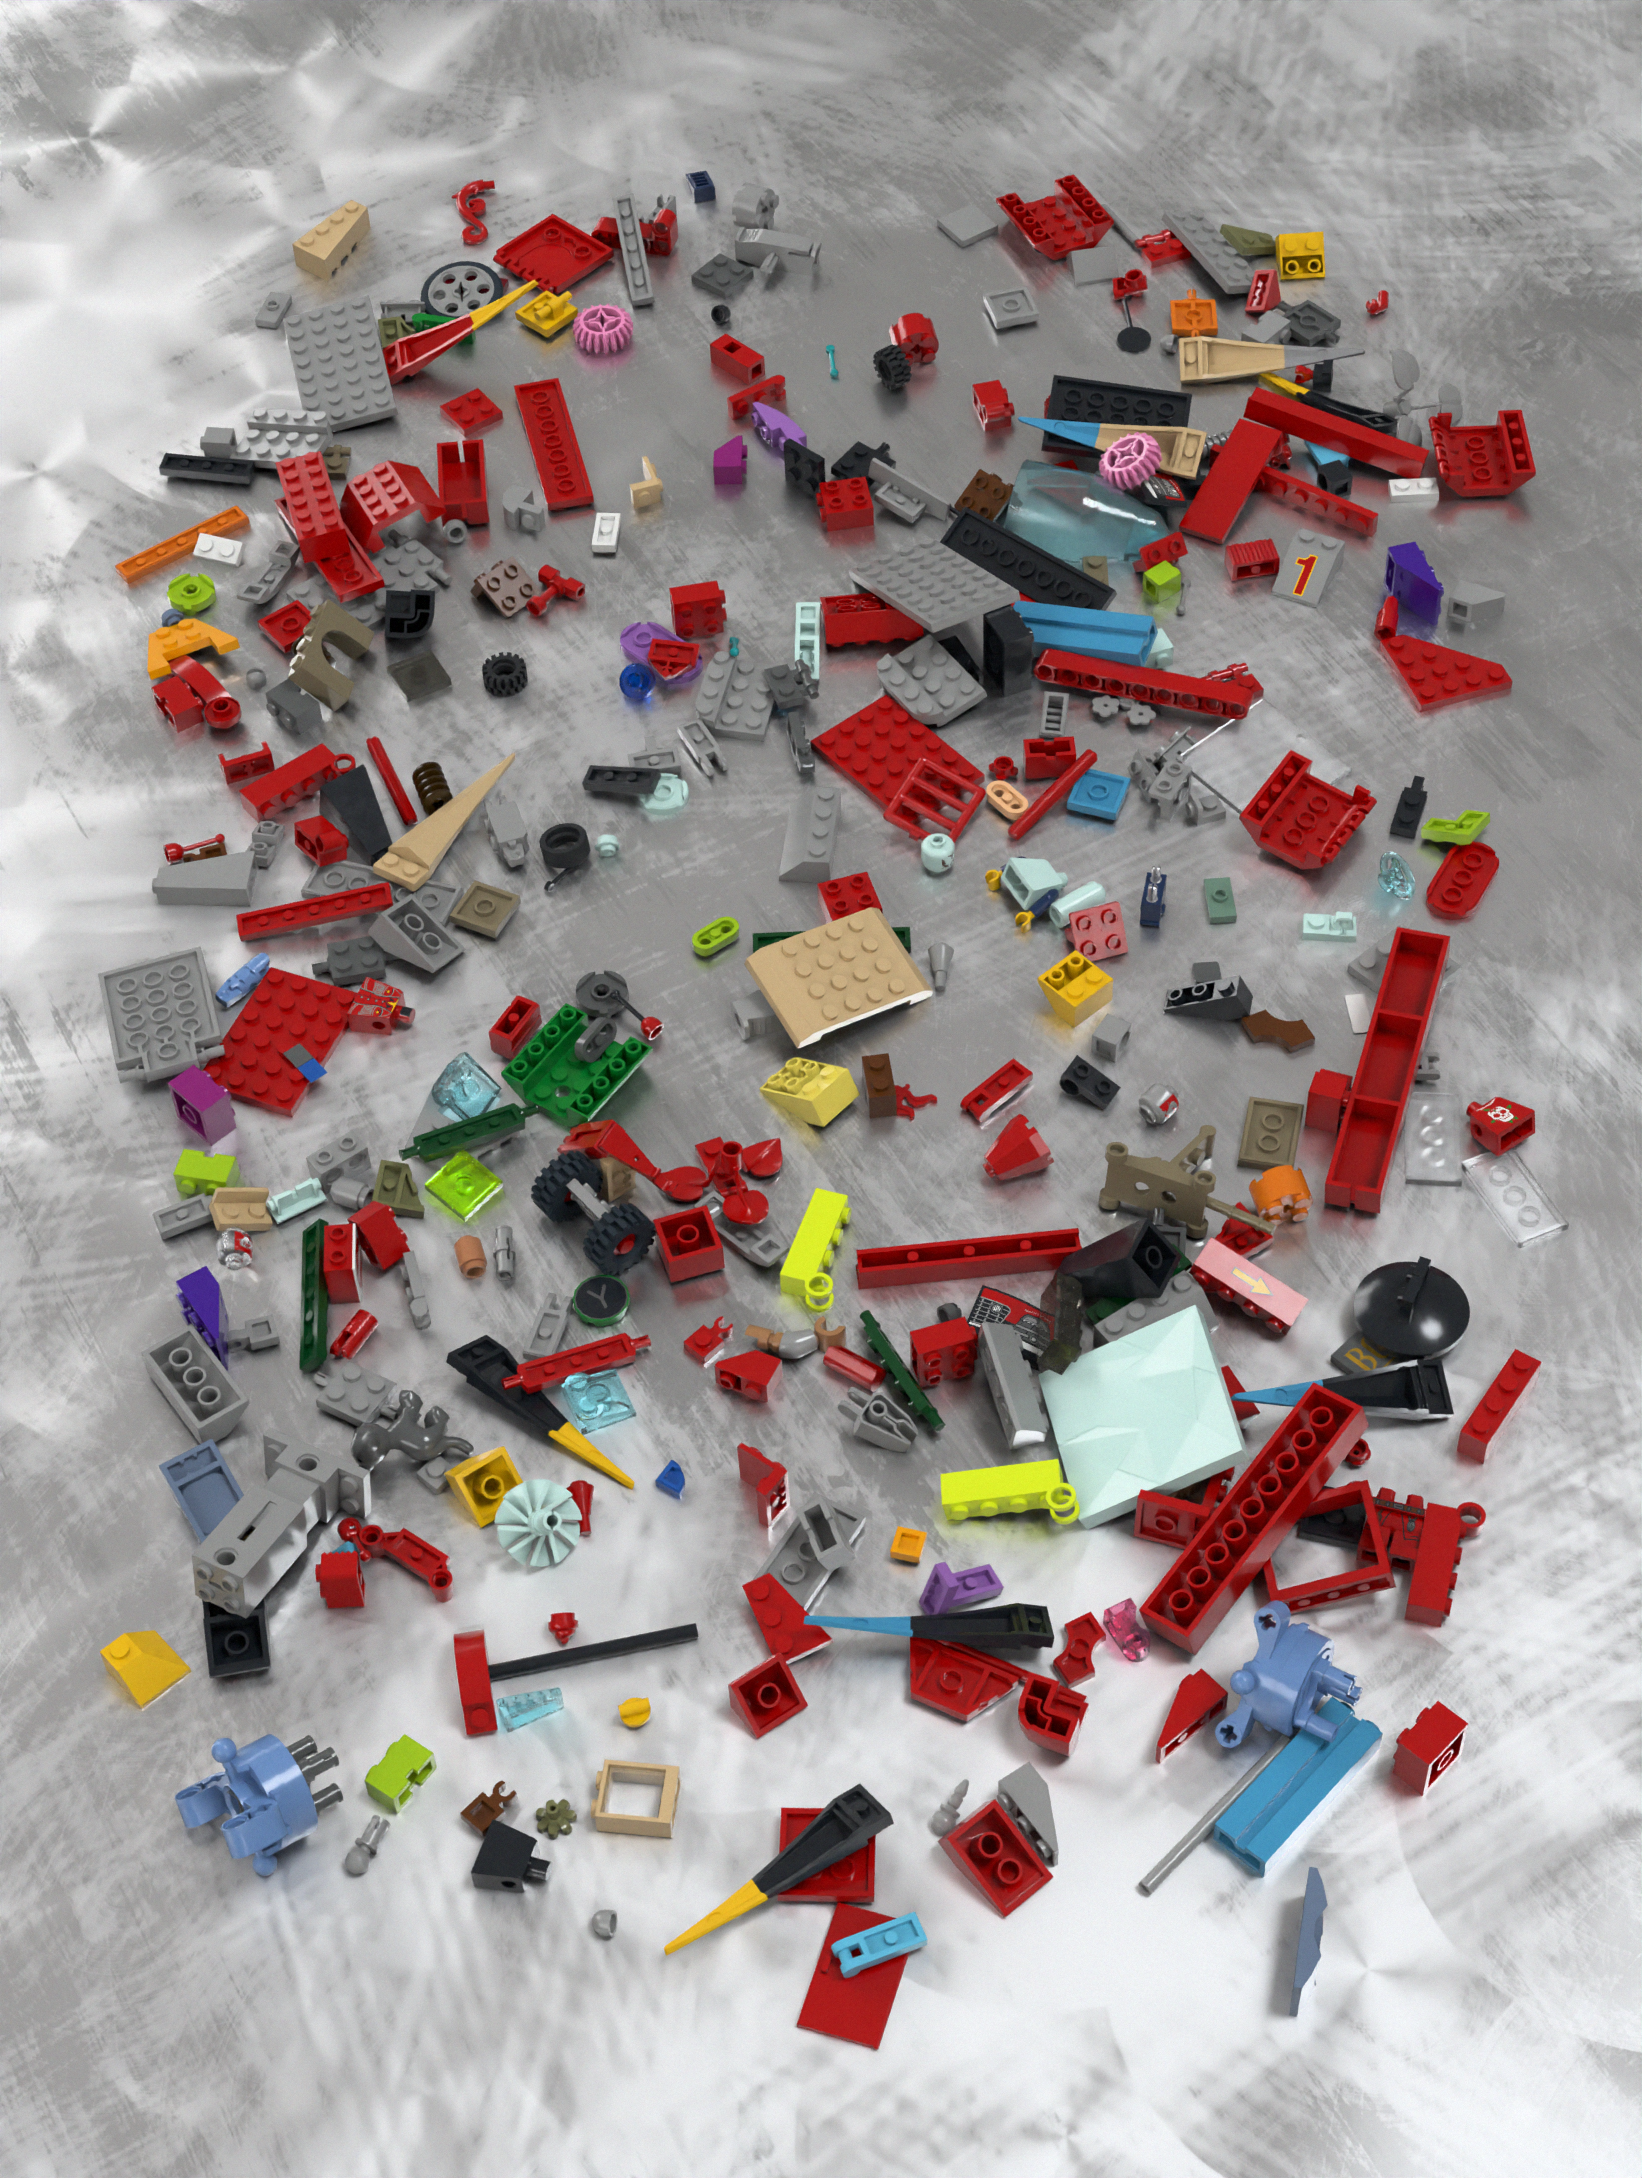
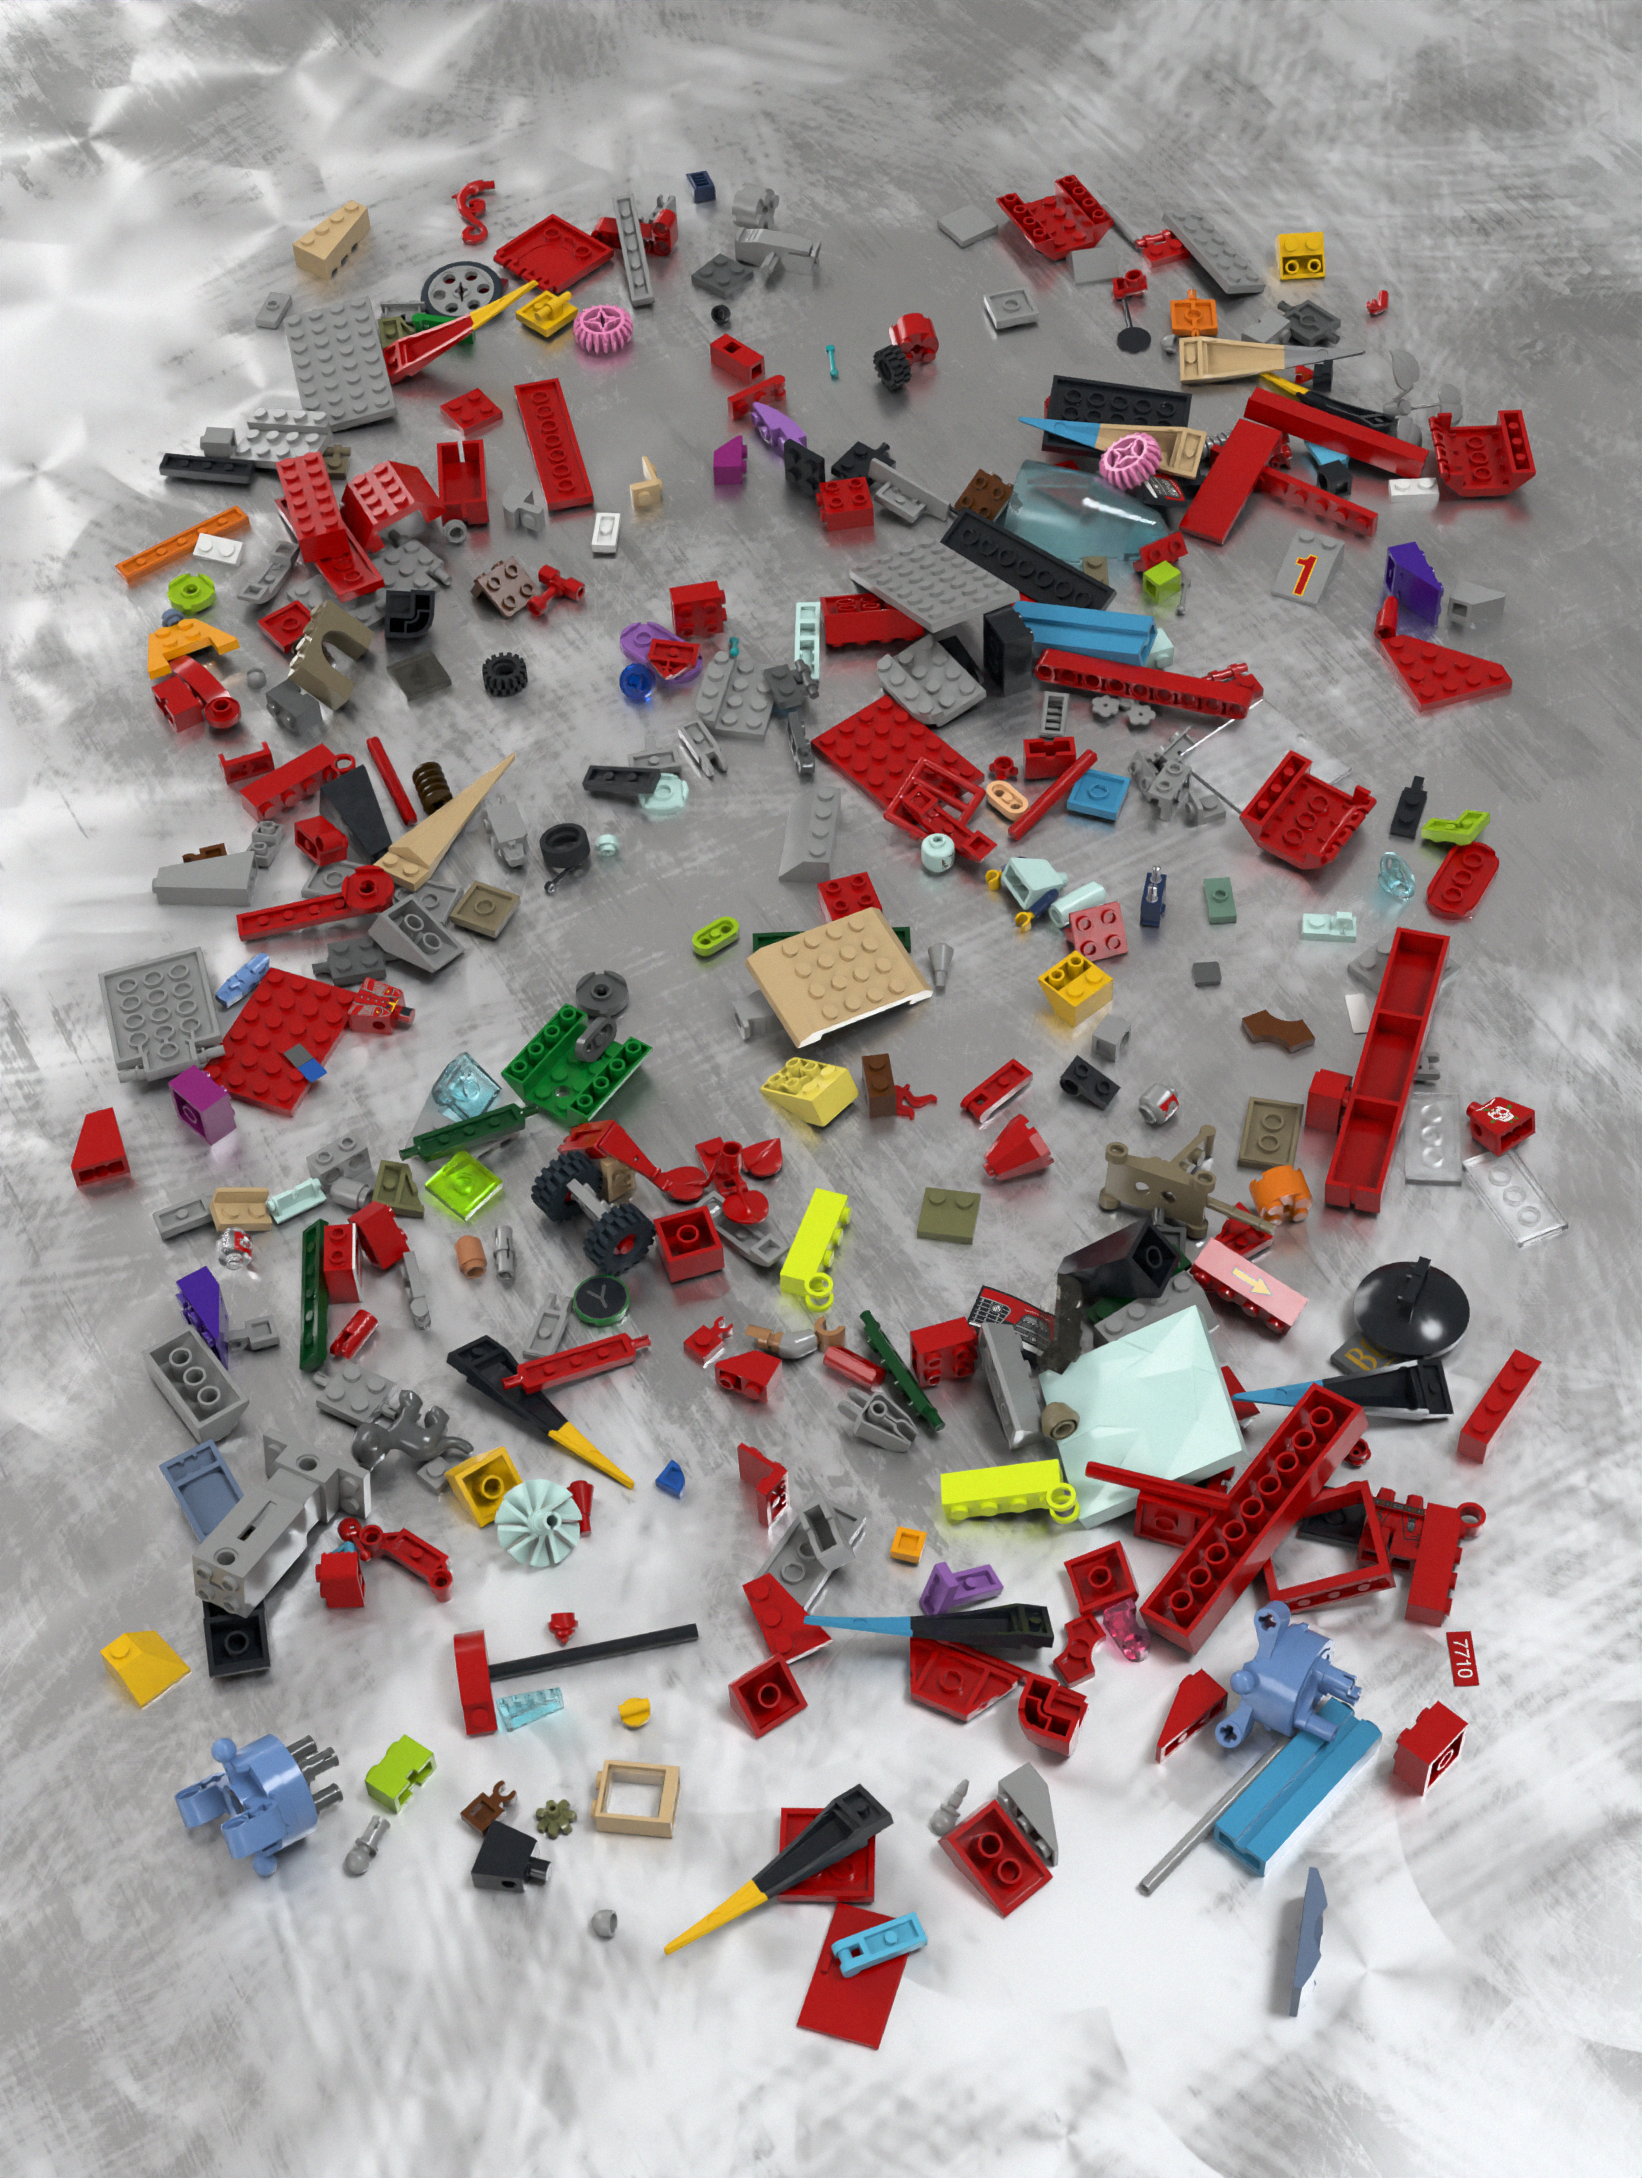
(99, 1149): none -> red slope
(174, 851): red hinge -> none
(204, 1174): lime brick -> none
(371, 902): none -> red plate
(515, 1027): red brick -> none
(597, 1400): clear light blue slope -> none
(650, 1026): hinge -> none
(934, 819): none -> red slope
(948, 1312): dark grey hinge -> none
(949, 1215): none -> olive plate
(965, 1258): red tile -> none
(992, 405): red hinge -> none
(1059, 1421): none -> dark tan cone
(1102, 1578): none -> red slope
(1158, 1486): none -> red axle
(1215, 999): black slope -> none
(1248, 241): olive wing -> none
(1251, 559): red brick -> none
(1263, 292): red slope -> none
(1462, 1658): none -> red sticker

